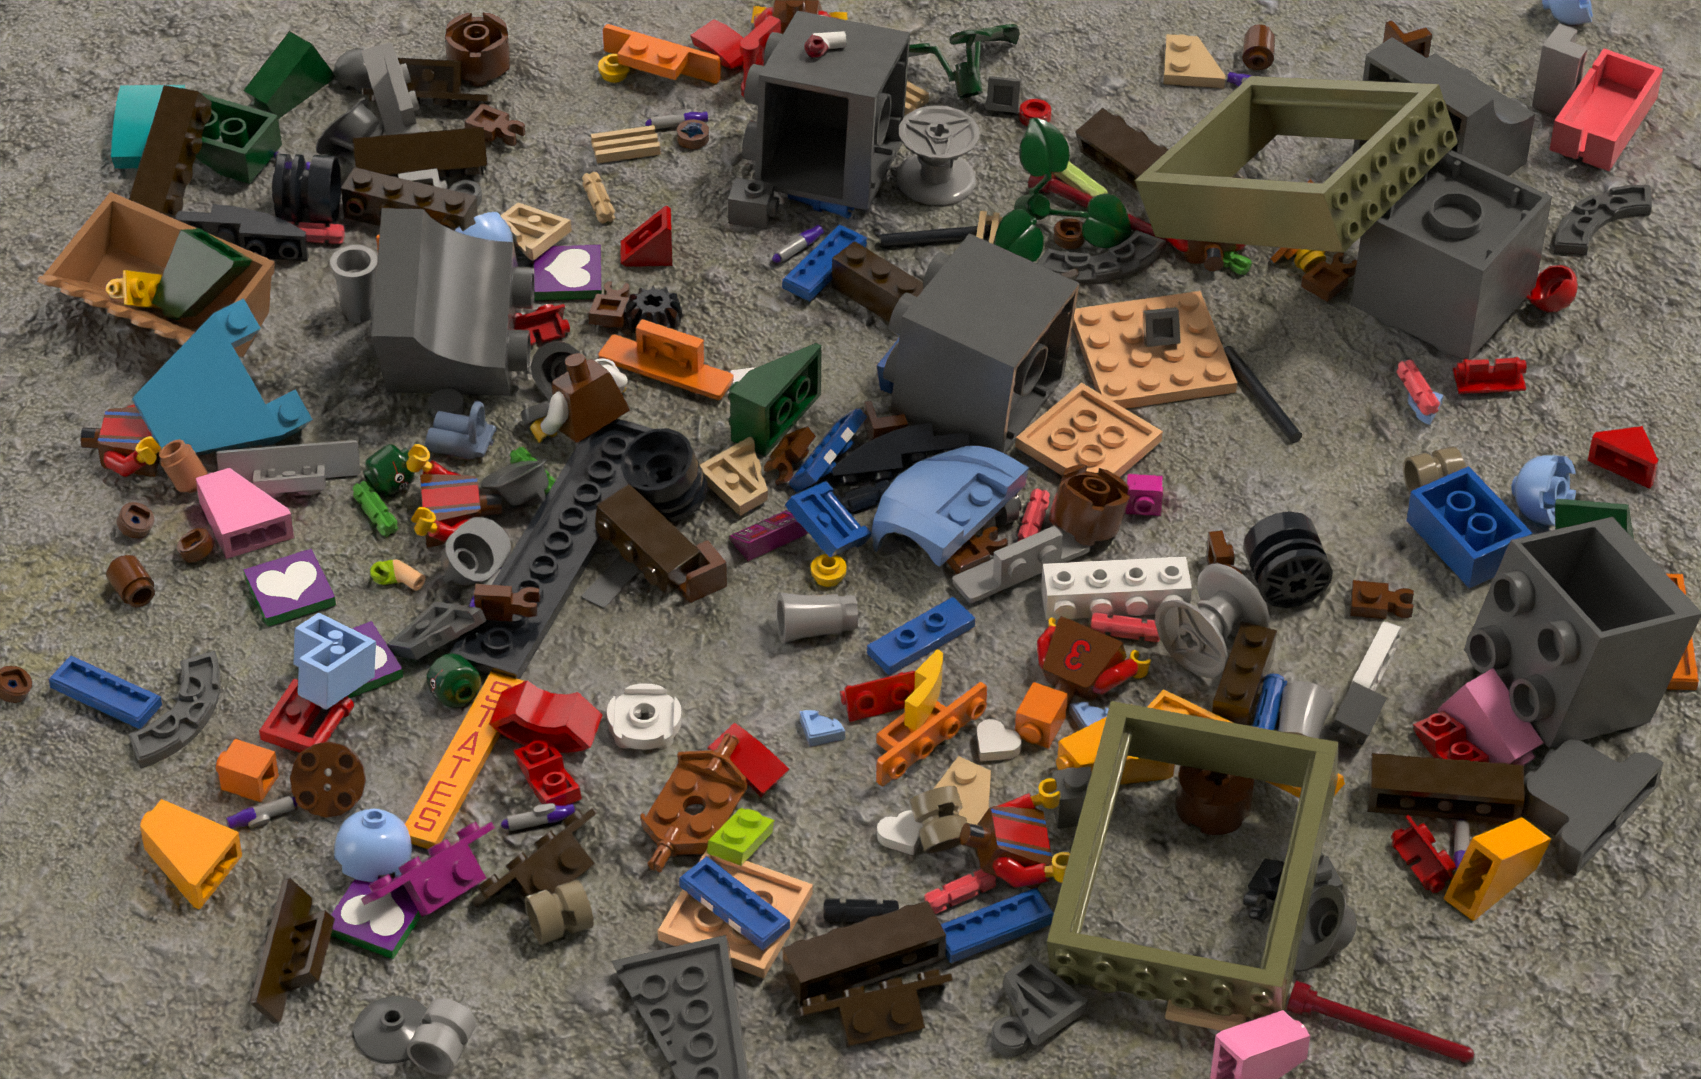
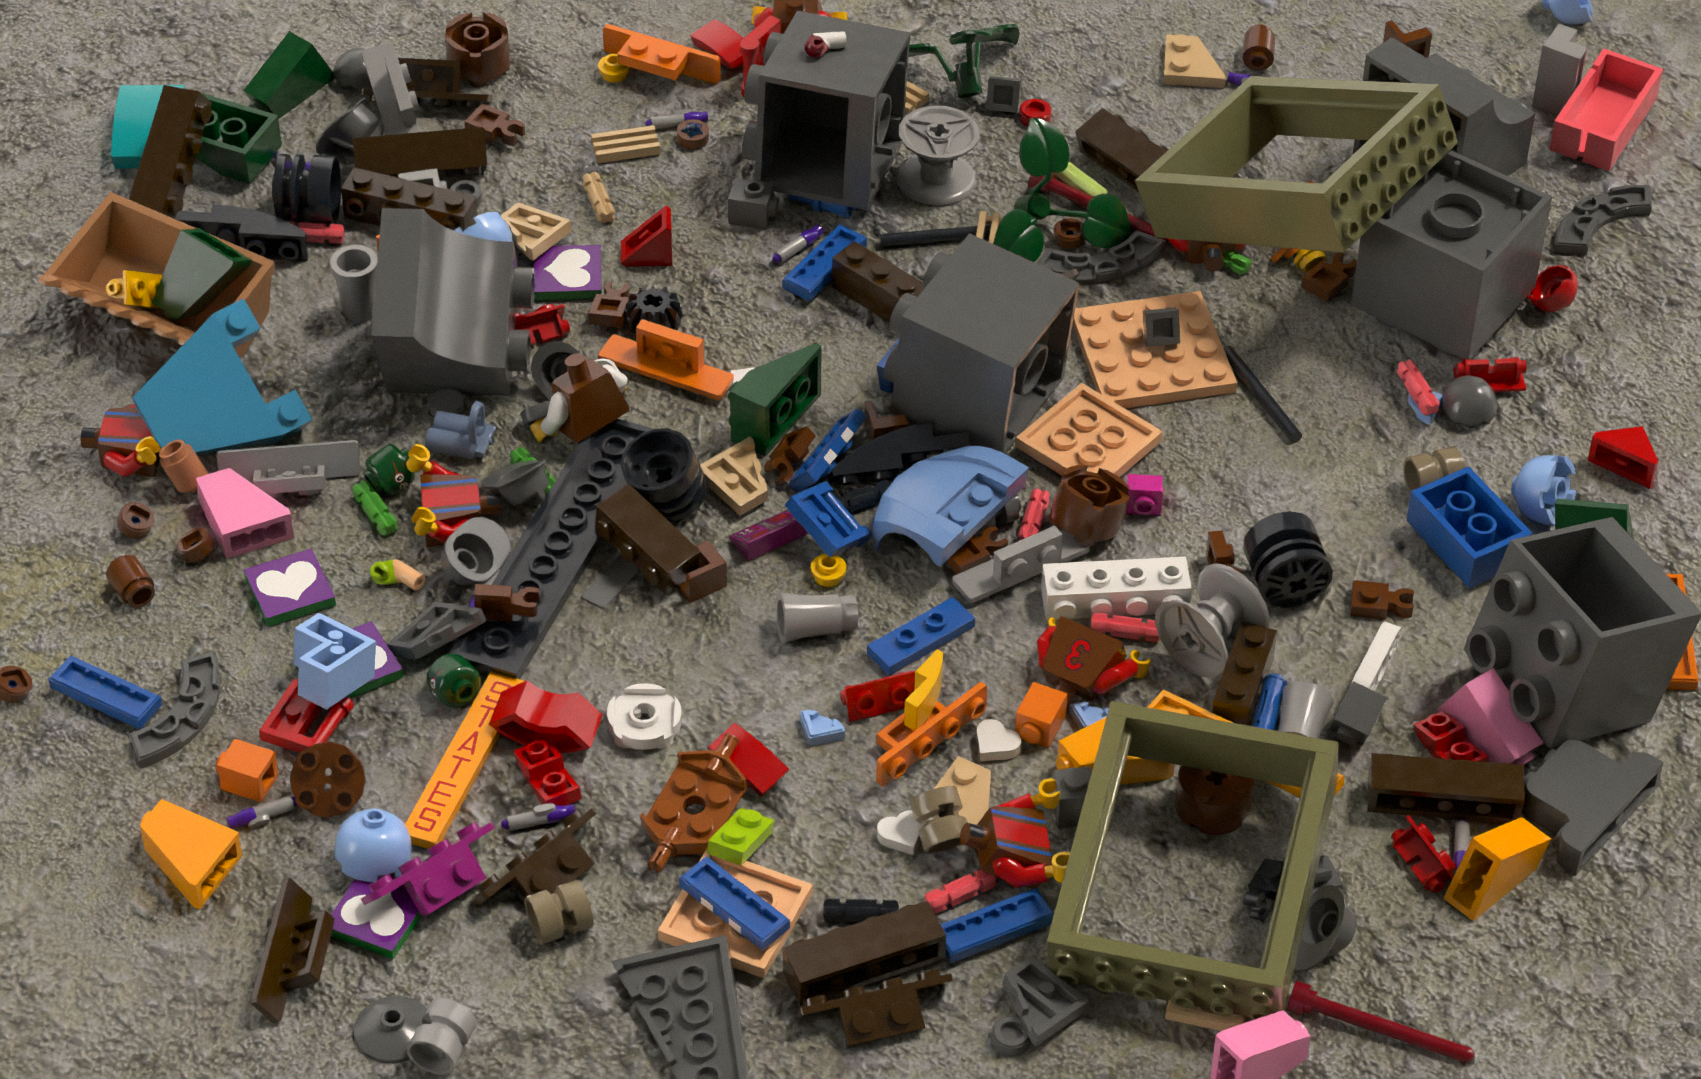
(1469, 401): none -> dark grey hair

